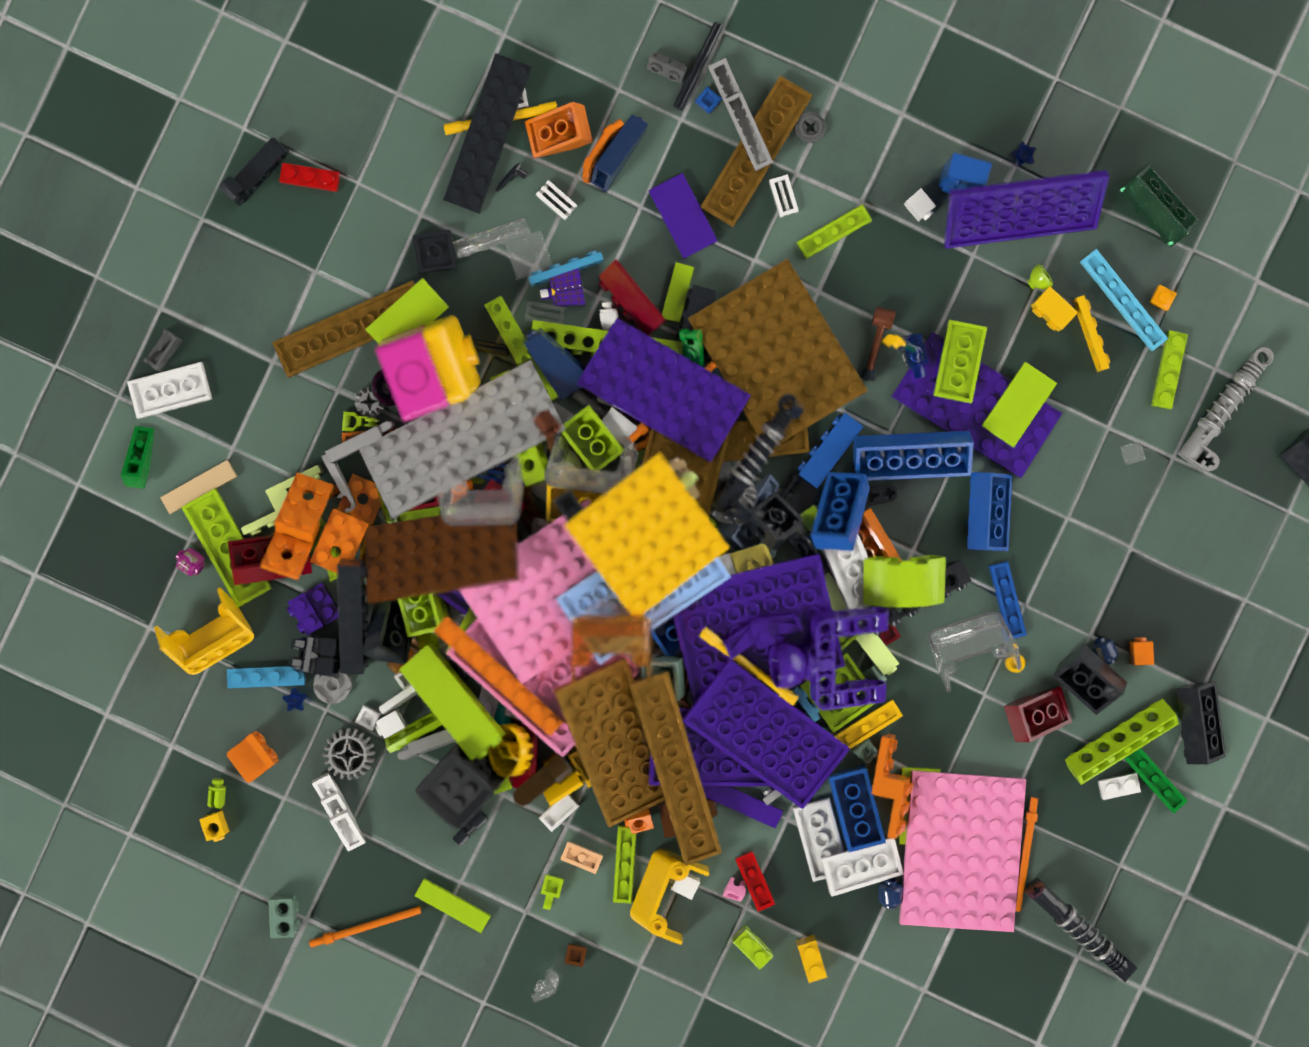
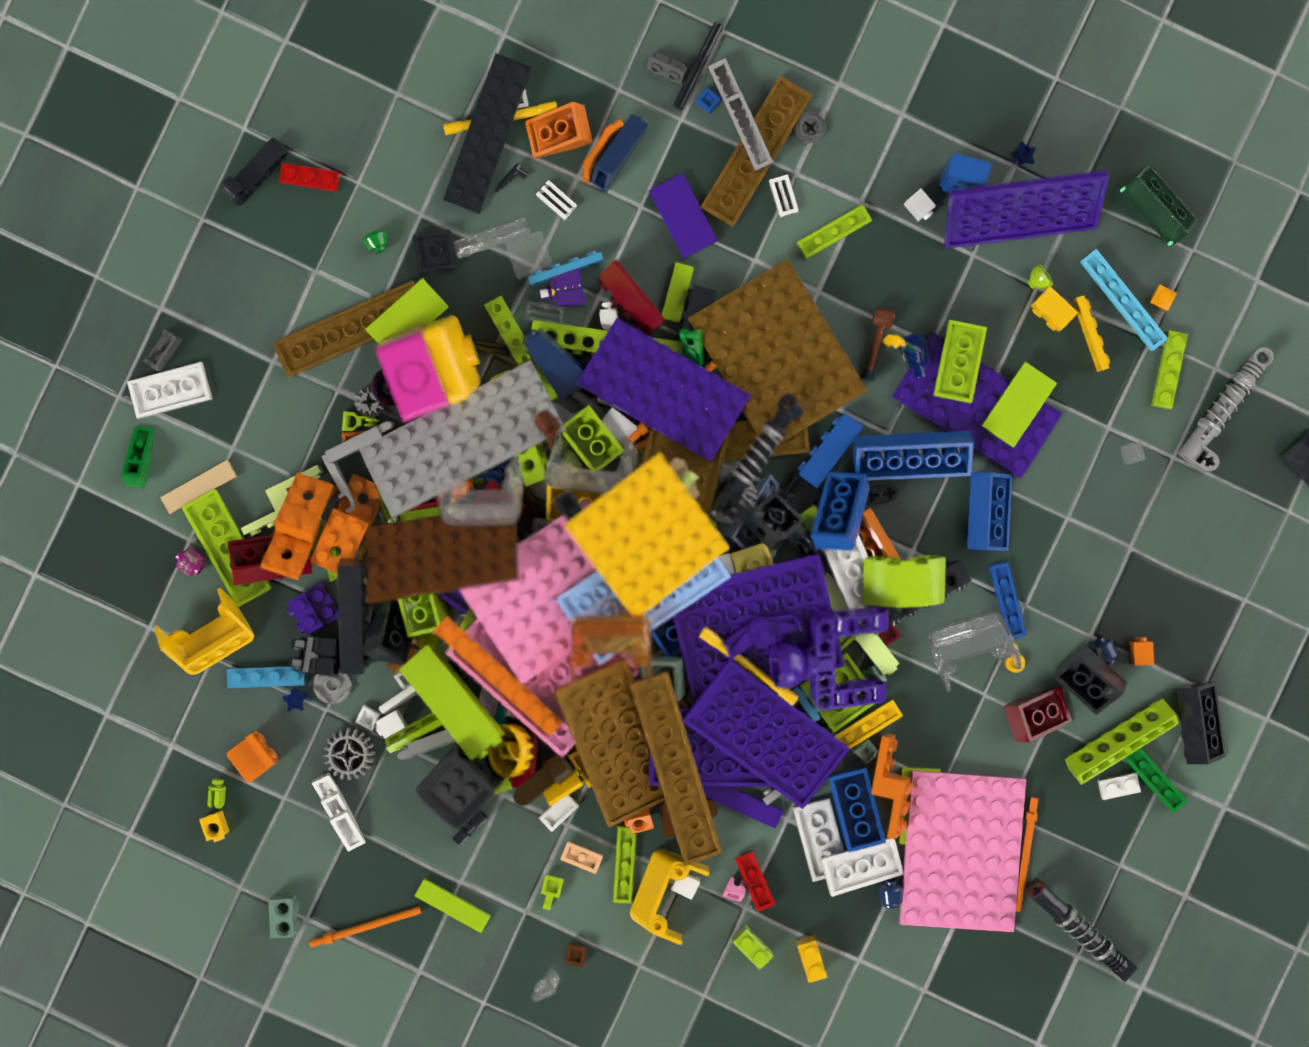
(376, 241): none -> green cone

